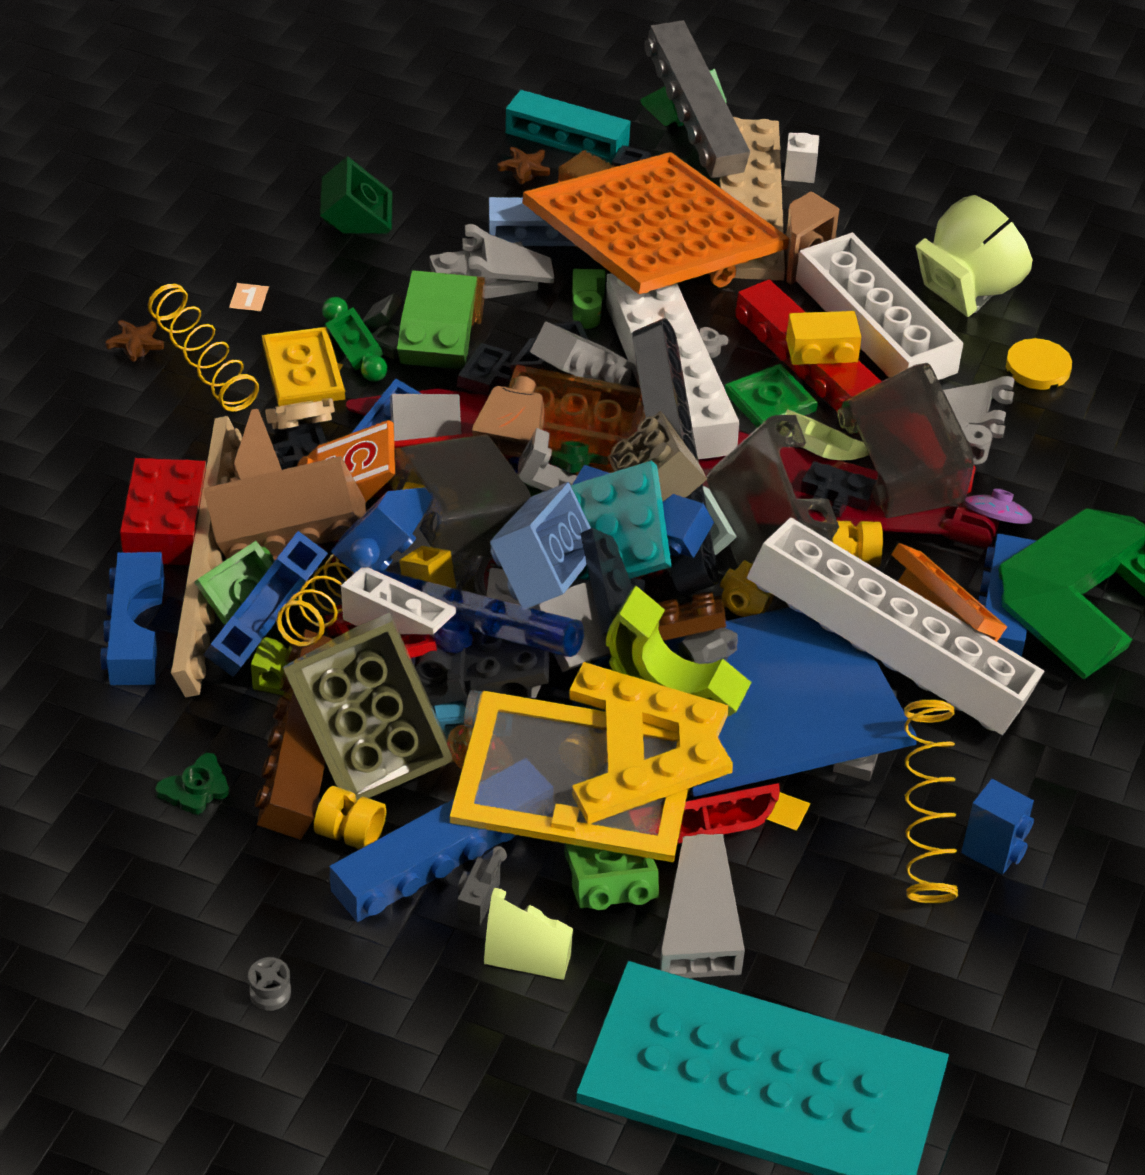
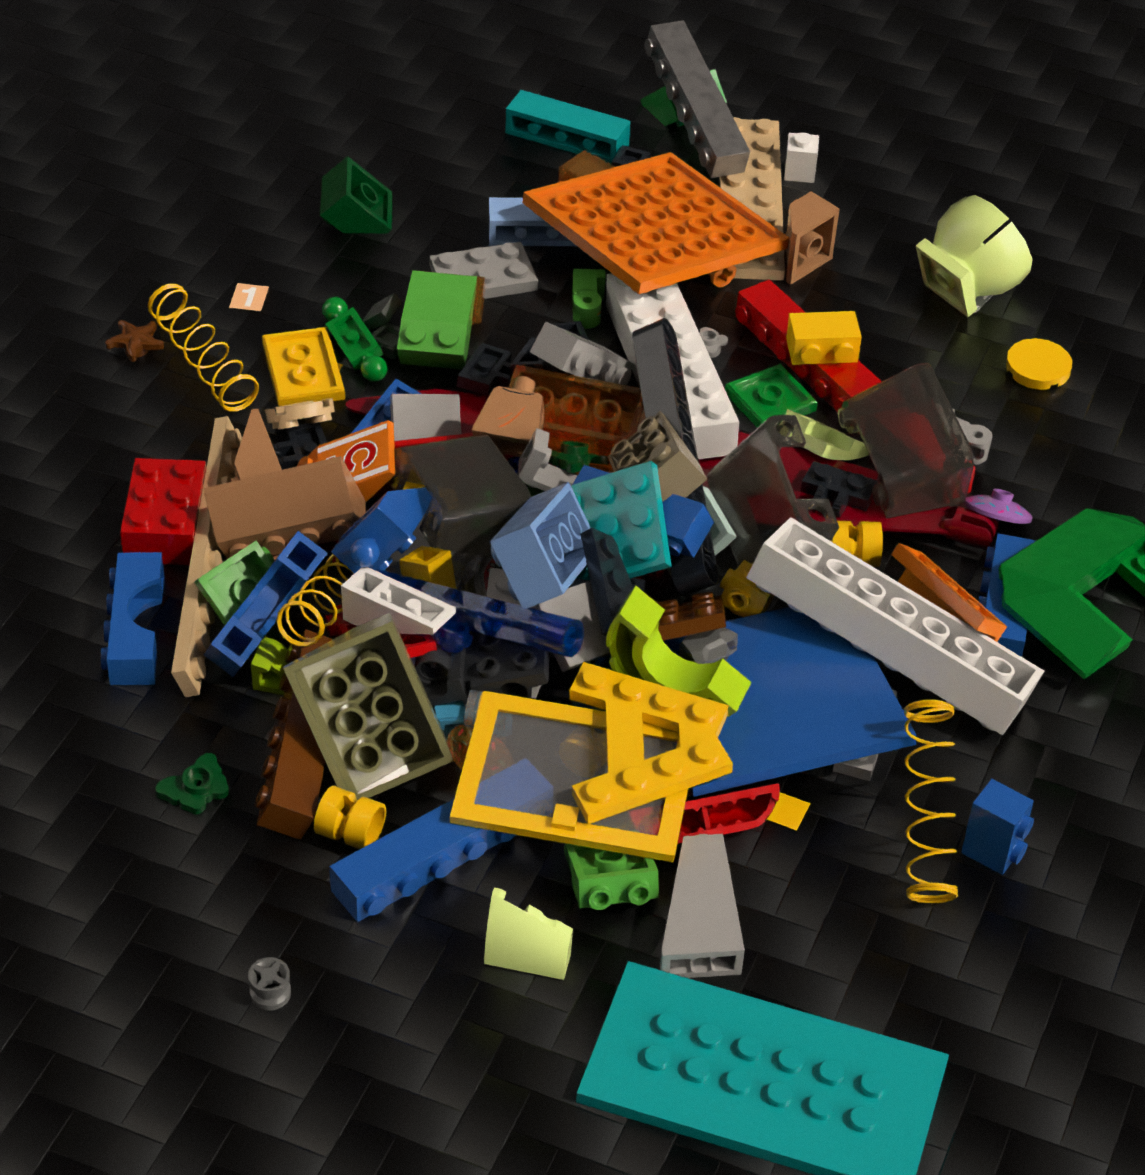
(477, 887): dark grey piece -> none
(505, 259): light grey flag -> none
(524, 166): reddish brown animal -> none
(891, 318): white brick -> none
(974, 401): light grey flag -> none

